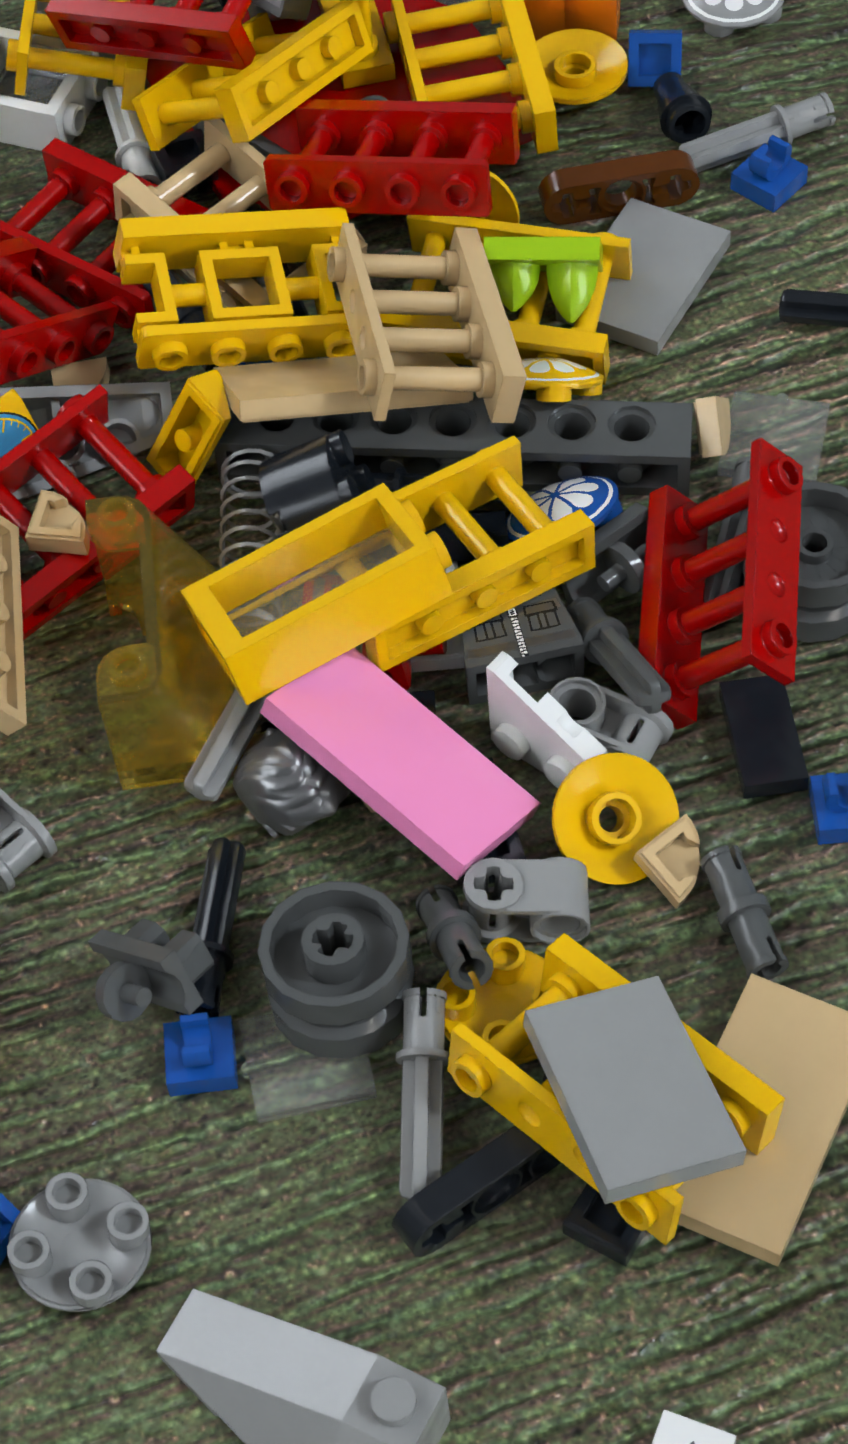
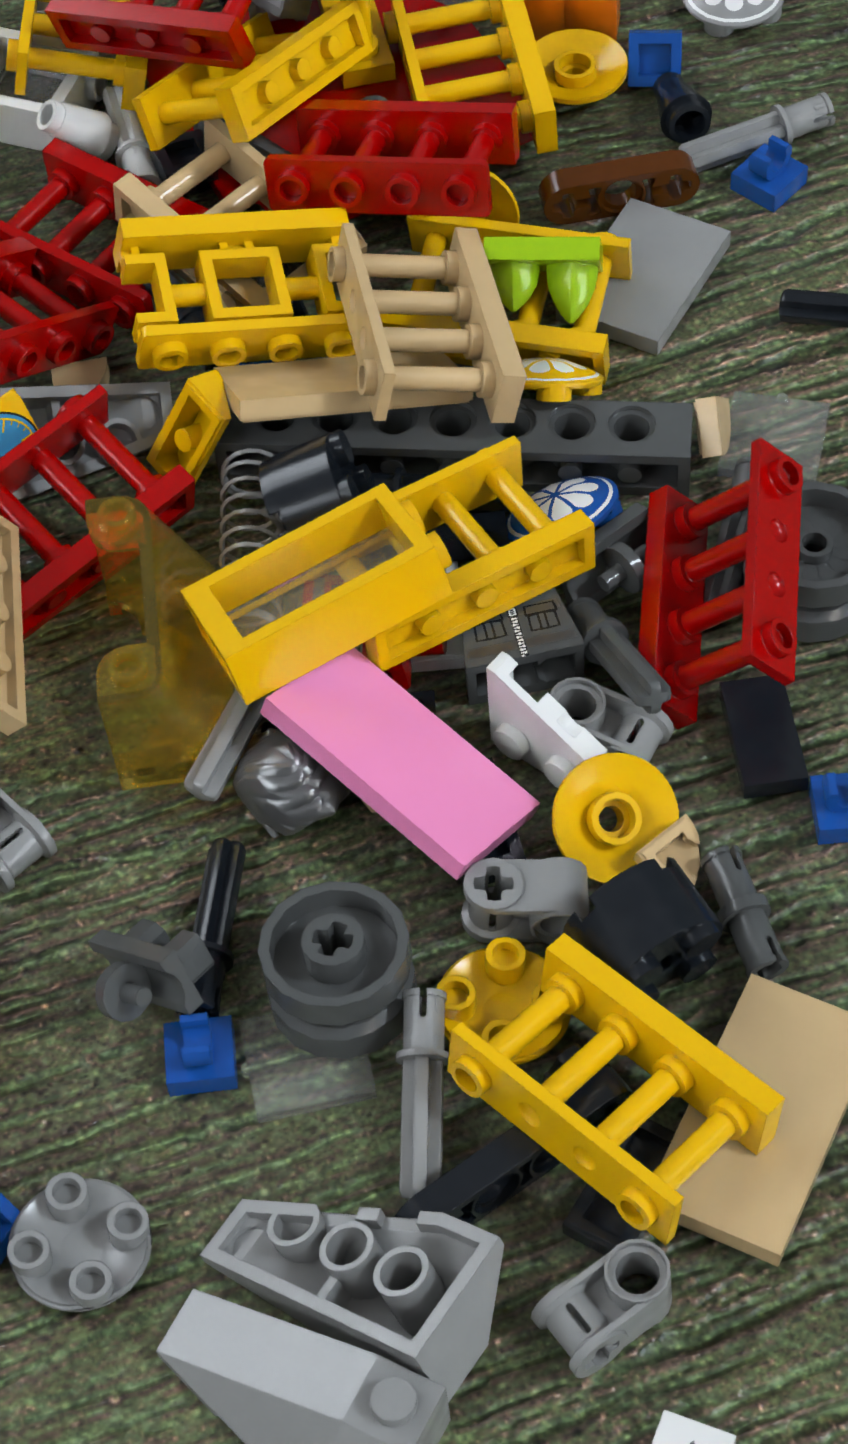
(57, 526): tan tile -> none
(79, 127): none -> white cone
(372, 1280): none -> light grey wedge
(454, 937): dark grey pin -> none
(597, 1316): none -> light grey piece
(633, 1089): light grey tile -> none
(650, 926): none -> black brick

